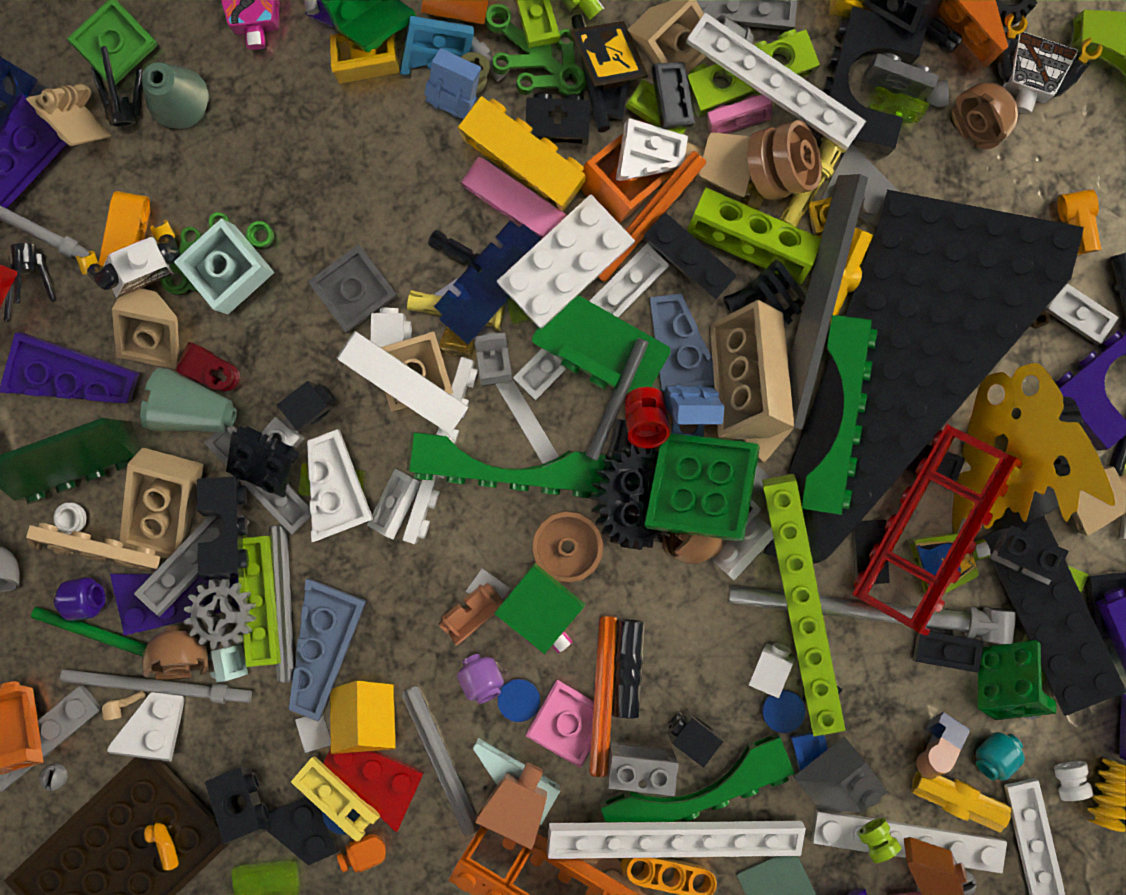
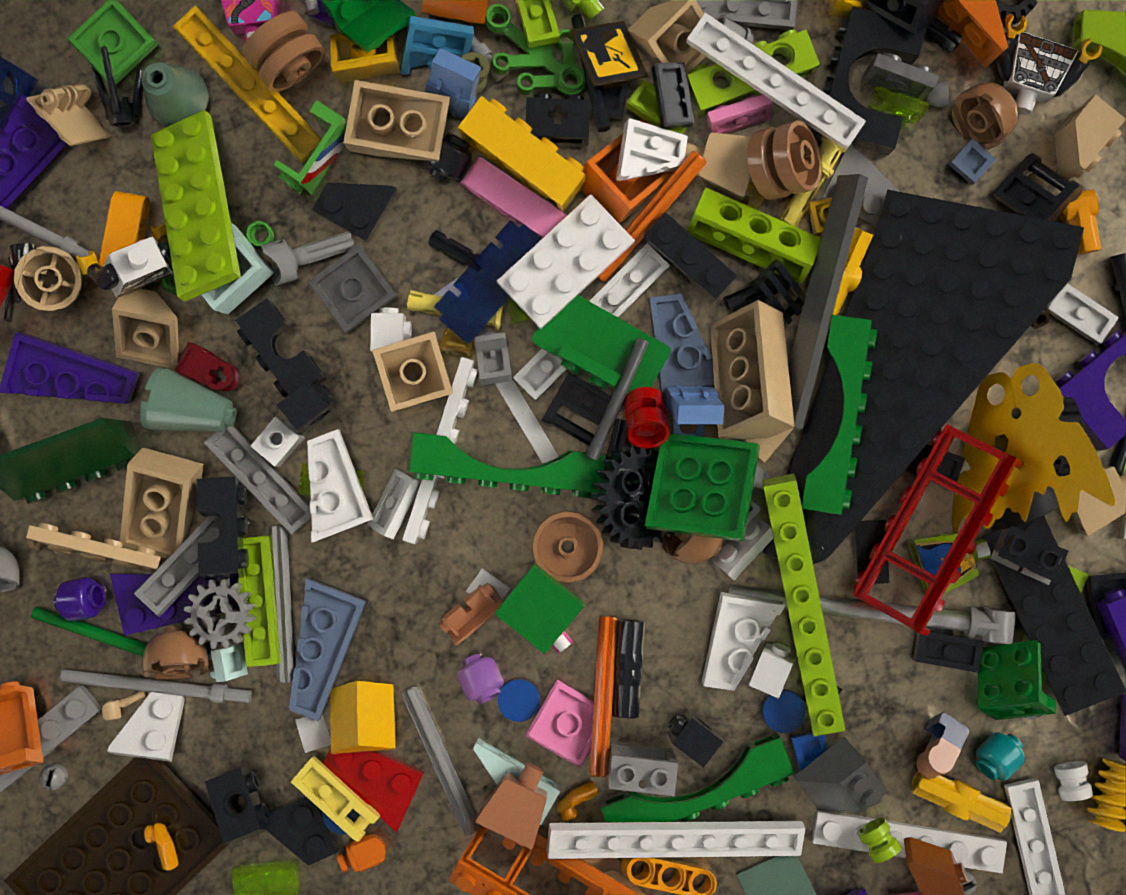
(48, 278): none -> tan cylinder
(70, 518): white plate -> none
(195, 206): none -> lime plate
(246, 83): none -> yellow tile
(261, 465): black hinge -> none
(262, 328): none -> black arch
(283, 51): none -> medium nougat wheel
(287, 260): none -> light grey piece
(323, 155): none -> bright green panel
(355, 206): none -> black wing
(395, 122): none -> tan slope
(402, 382): white slope -> none
(453, 158): none -> black head
(575, 797): none -> light orange arm
(582, 399): none -> black plate
(735, 636): none -> white wing
(972, 161): none -> sand blue plate
(1031, 199): none -> black plate
(1086, 135): none -> tan slope

